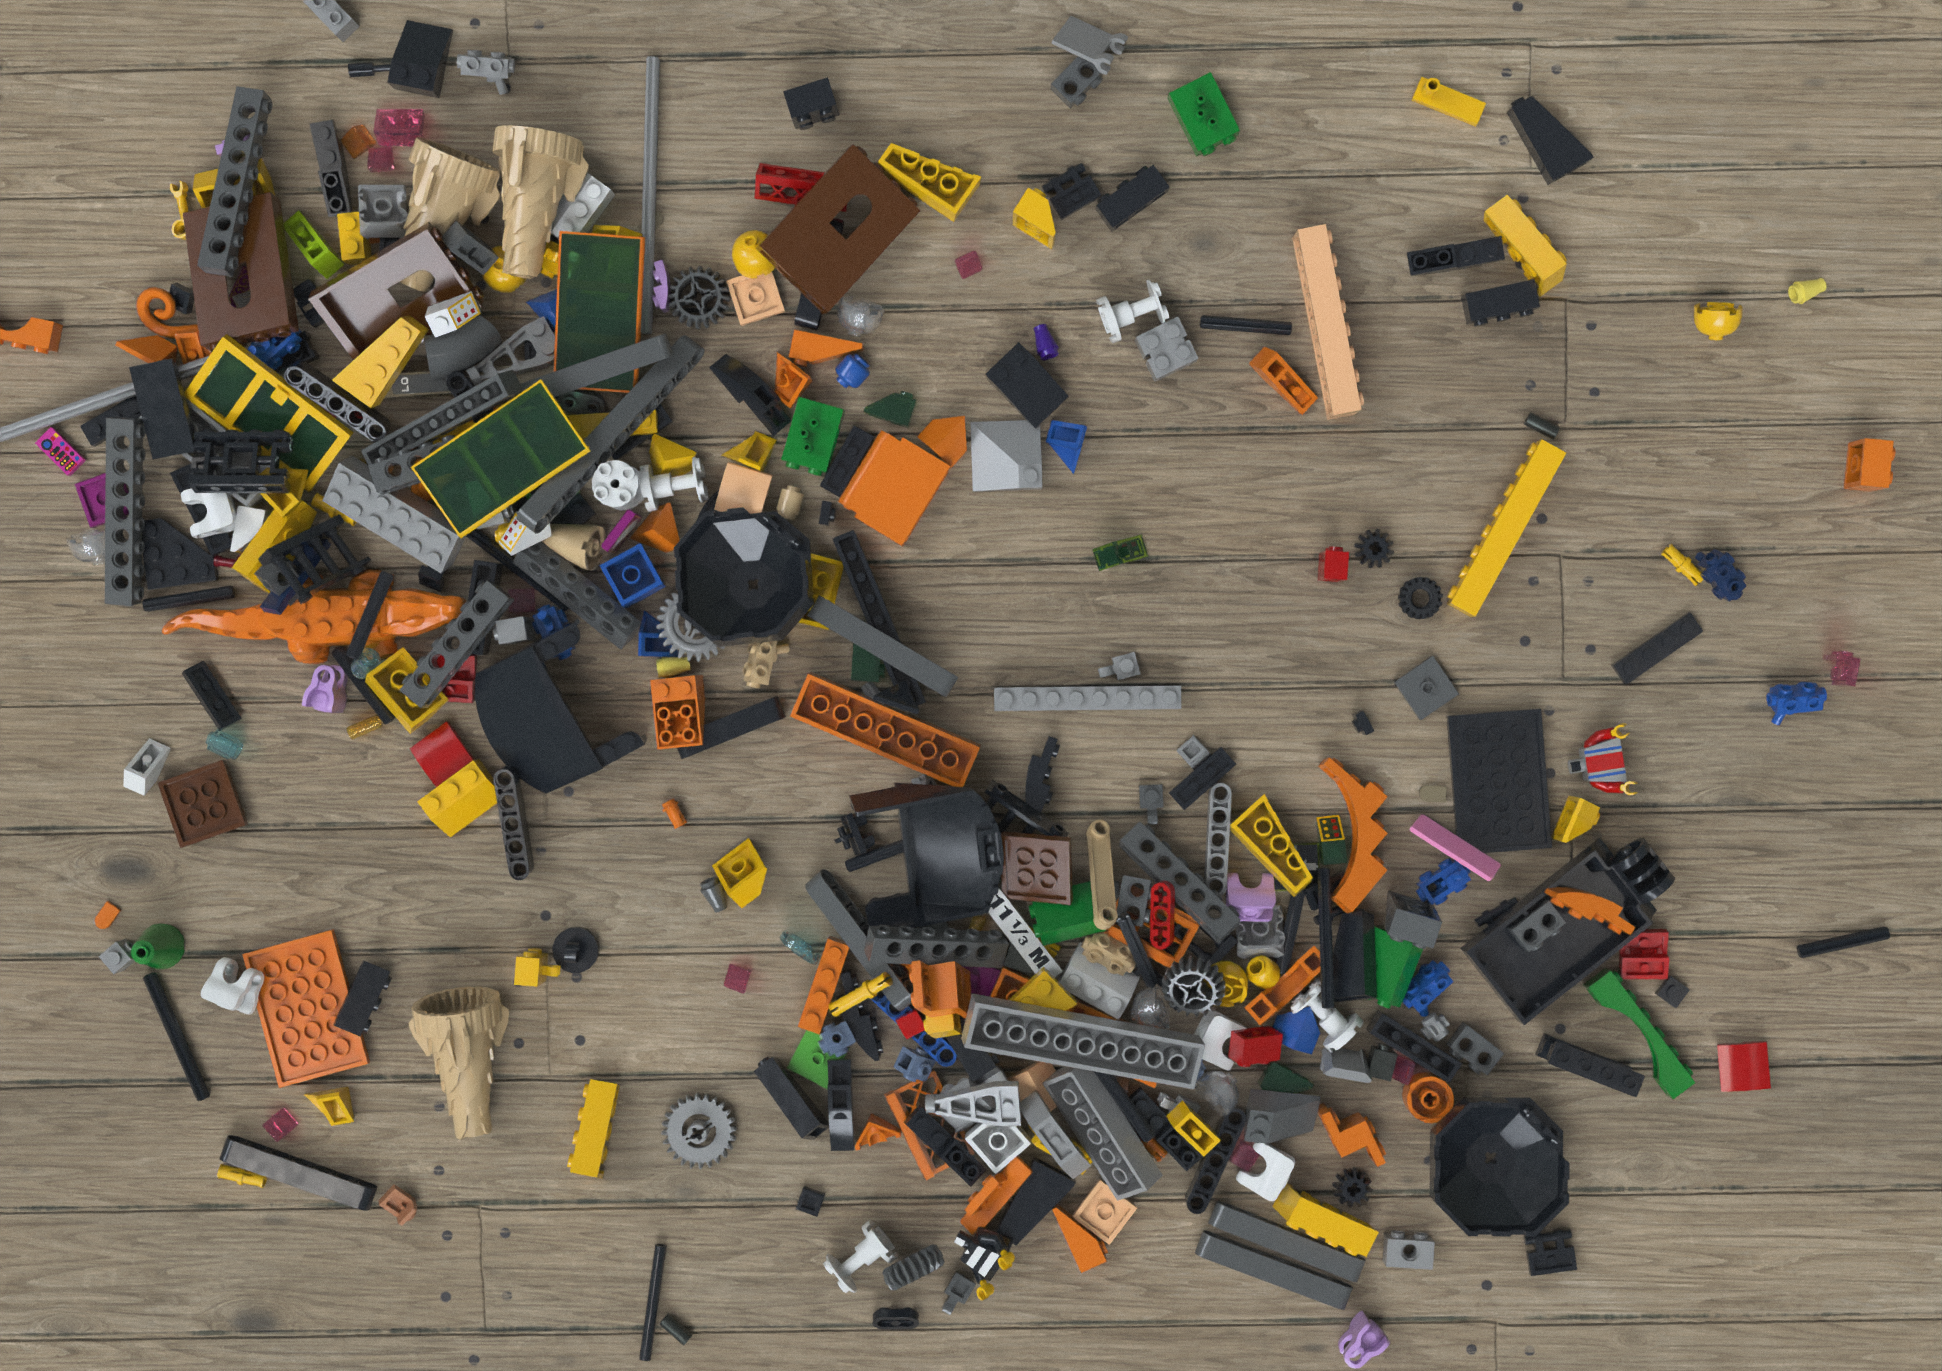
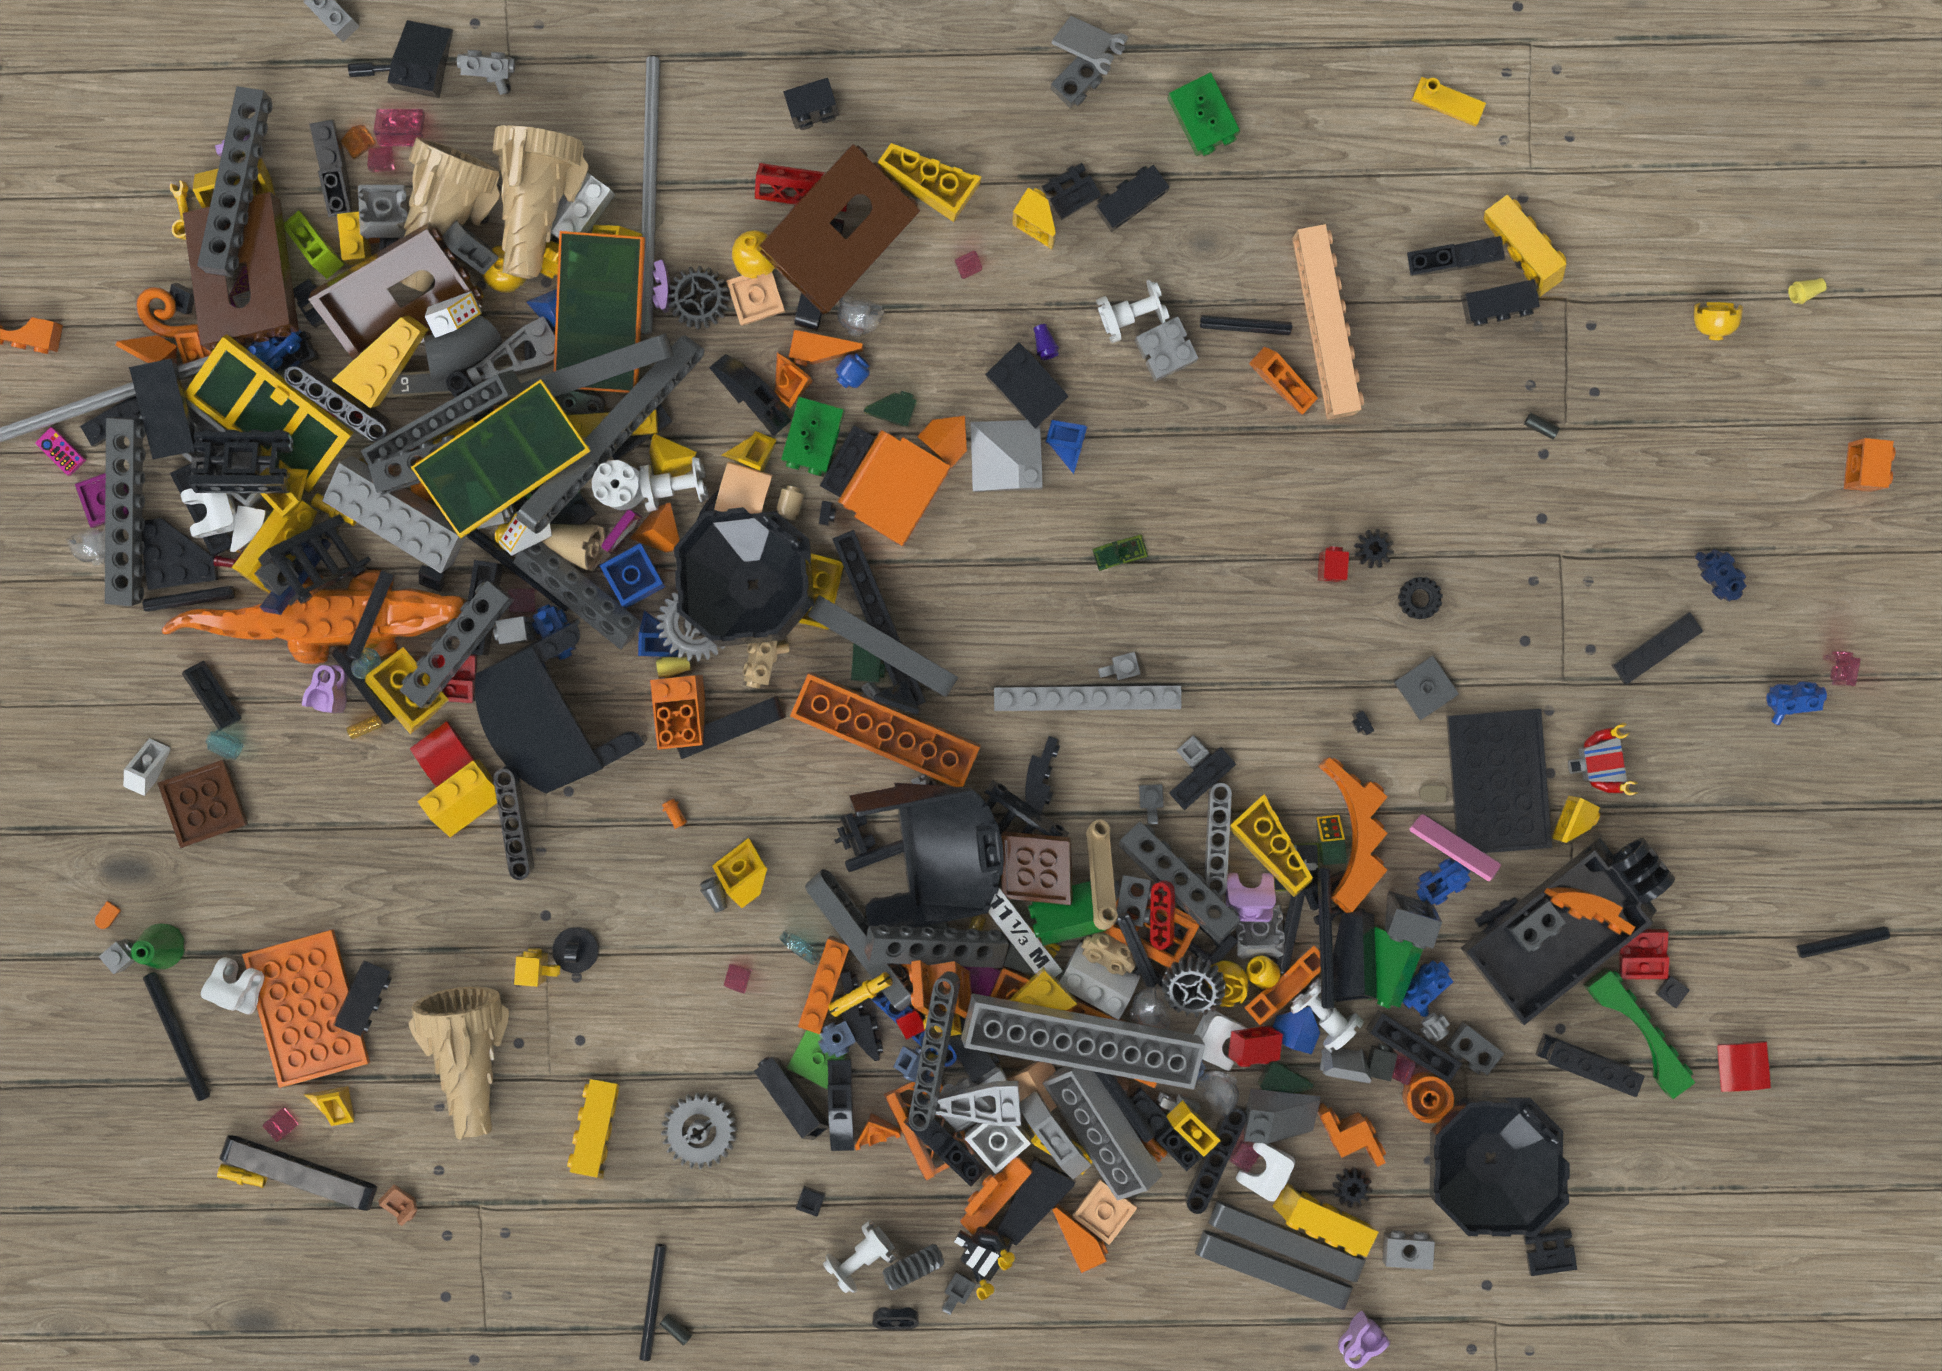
(938, 1041): none -> dark grey beam
(1505, 528): yellow brick -> none
(1547, 140): black slope -> none
(1682, 564): yellow pin -> none

